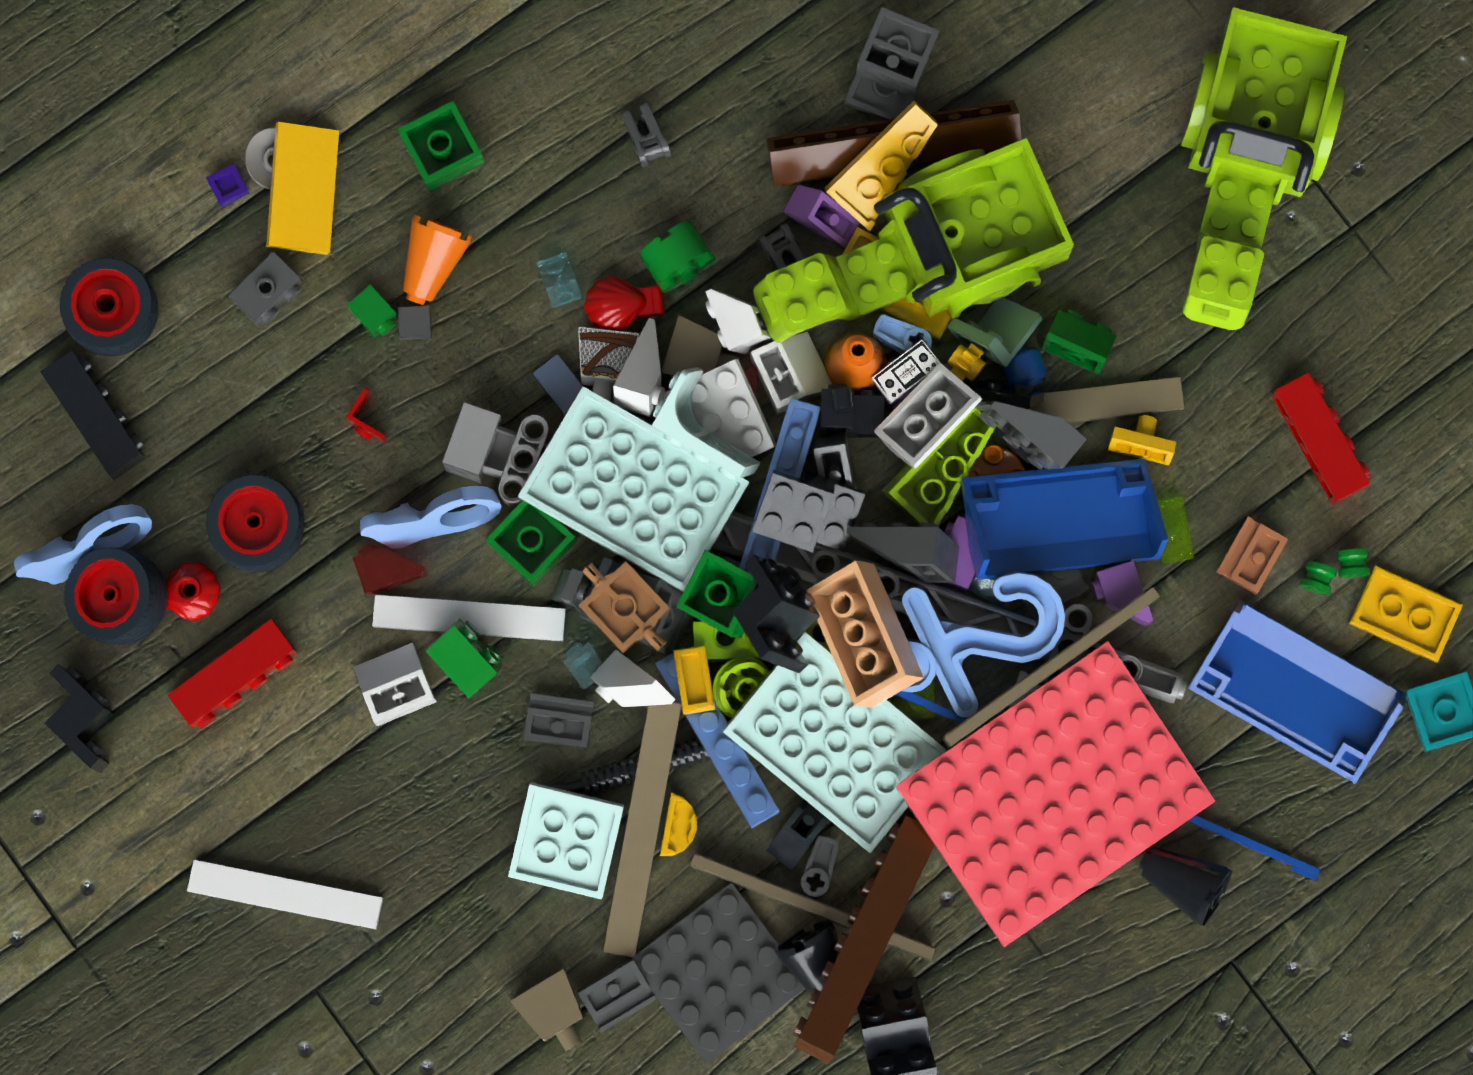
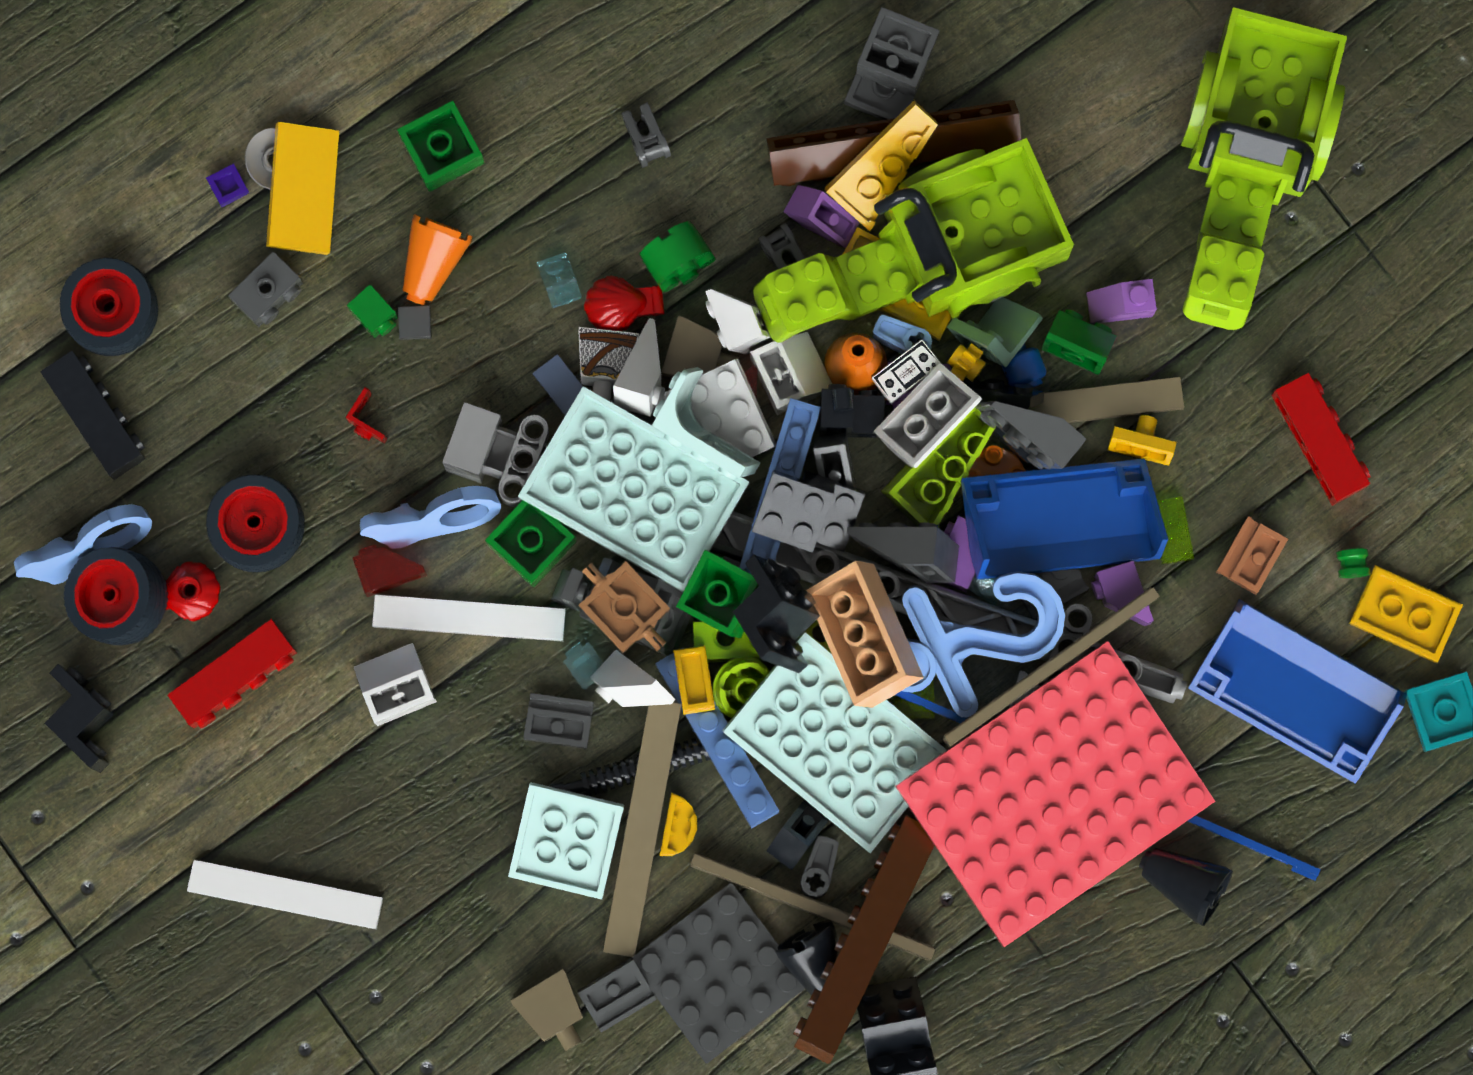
(465, 657): green brick -> none
(1122, 302): none -> medium lavender slope
(1318, 578): green wheel -> none

